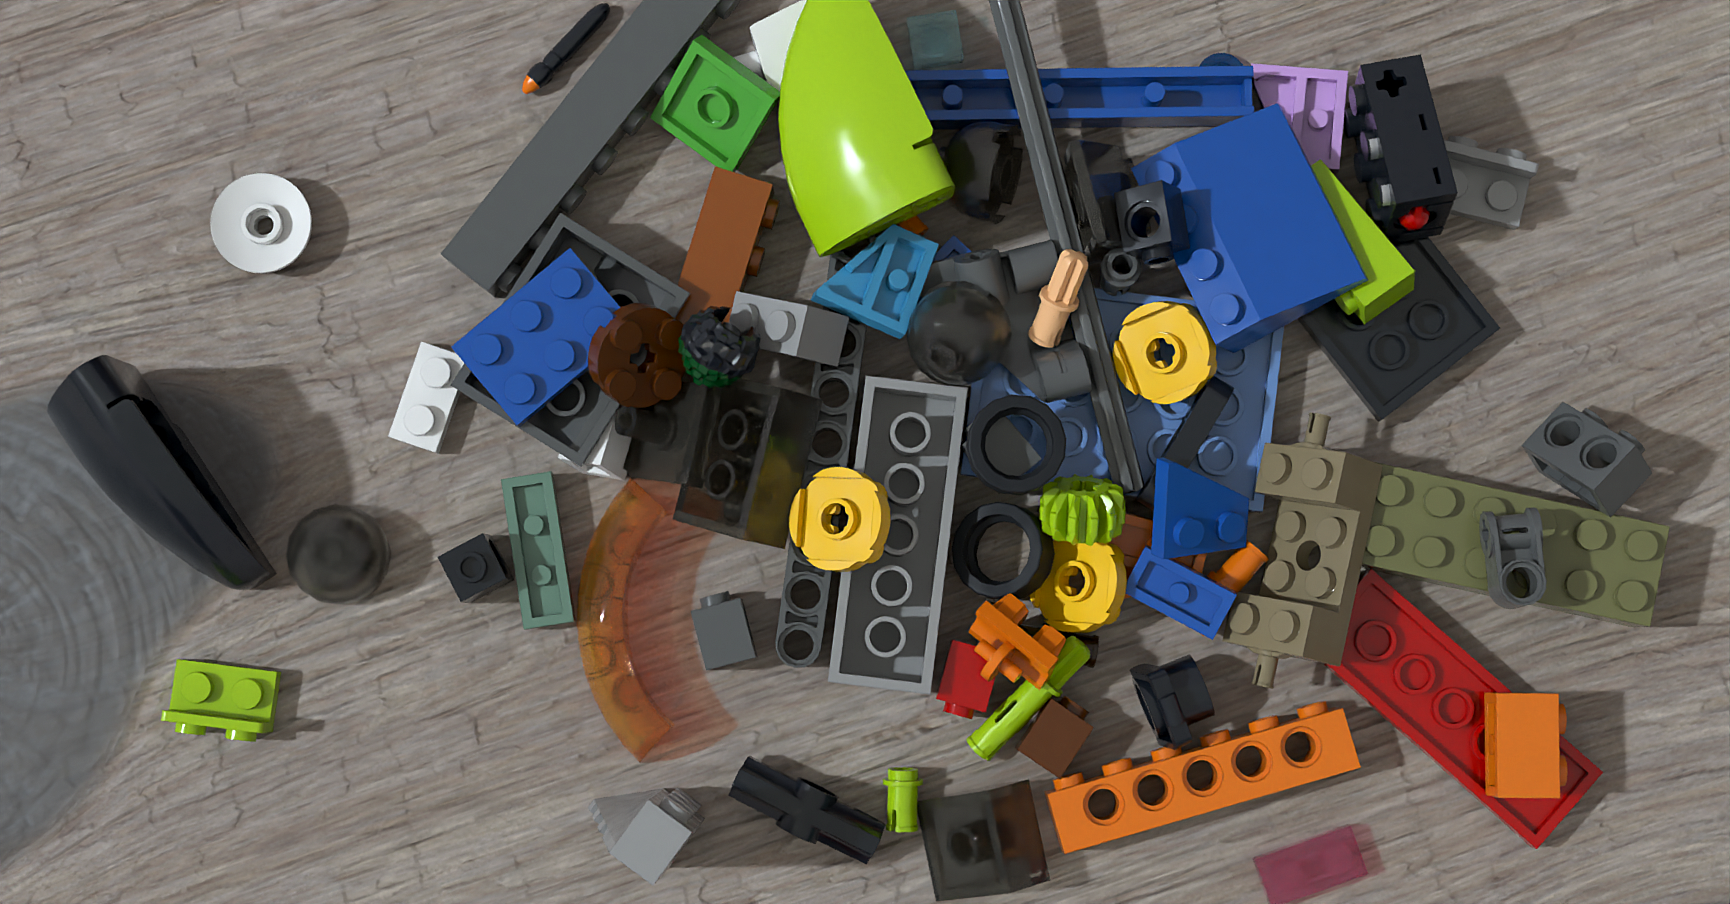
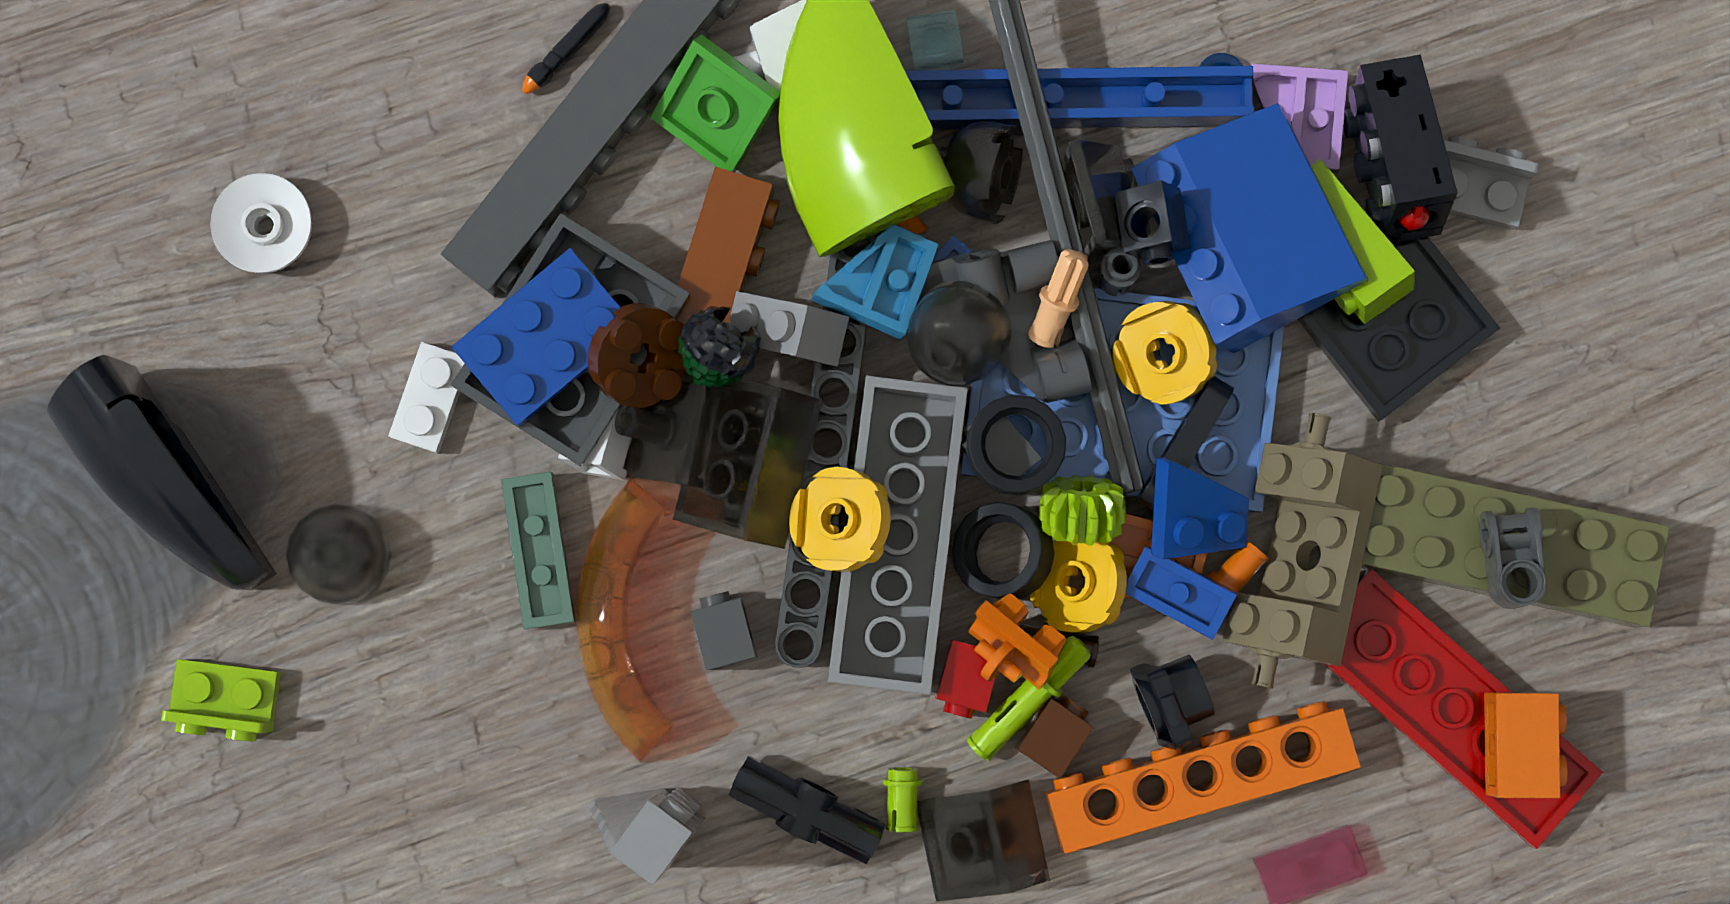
(475, 568): black brick -> none
(1588, 458): dark grey brick -> none

